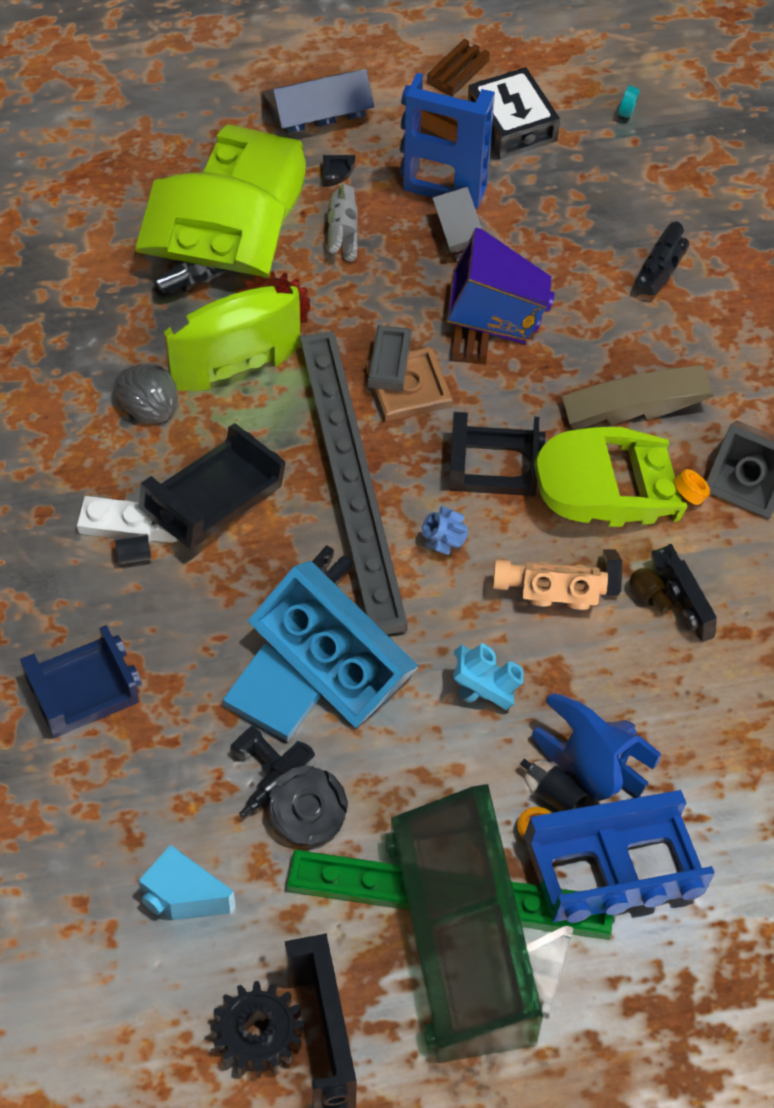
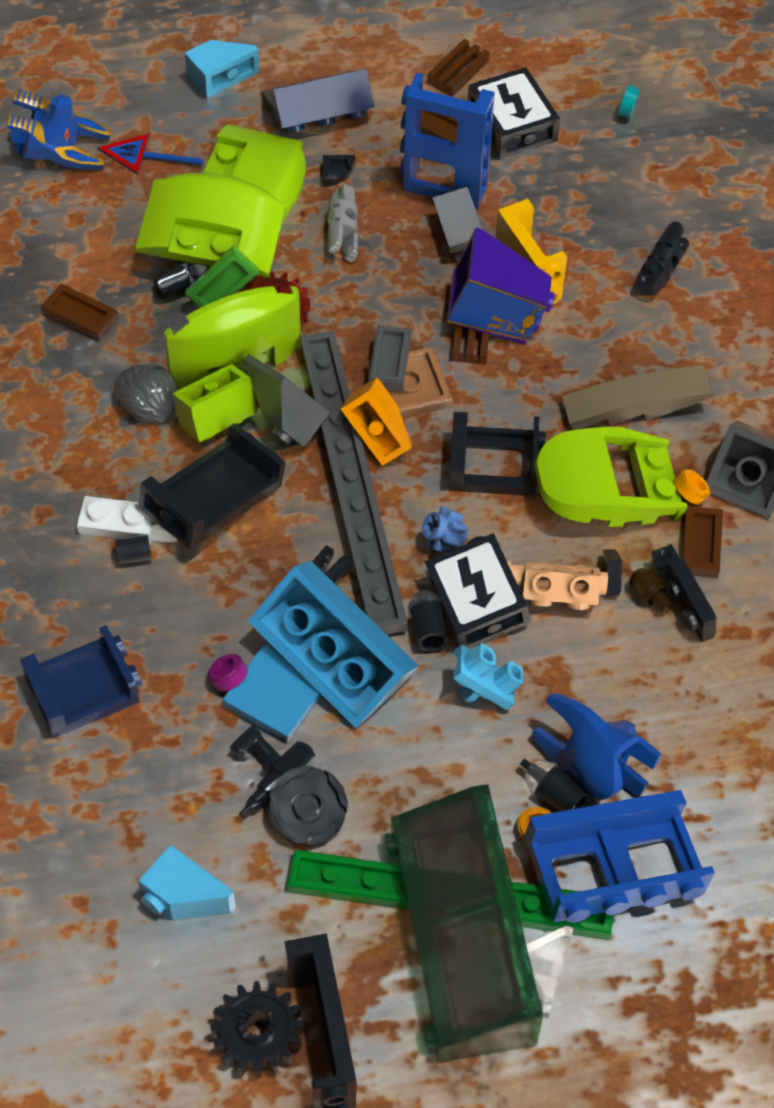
(54, 131): none -> blue piece
(80, 312): none -> reddish brown tile
(132, 151): none -> piece
(215, 403): none -> lime brick
(220, 65): none -> medium azure slope
(222, 278): none -> bright green tile
(227, 672): none -> magenta tile
(284, 404): none -> dark grey slope
(377, 421): none -> light orange slope
(428, 619): none -> black piece
(478, 591): none -> panel
(515, 231): none -> yellow panel
(702, 540): none -> reddish brown tile

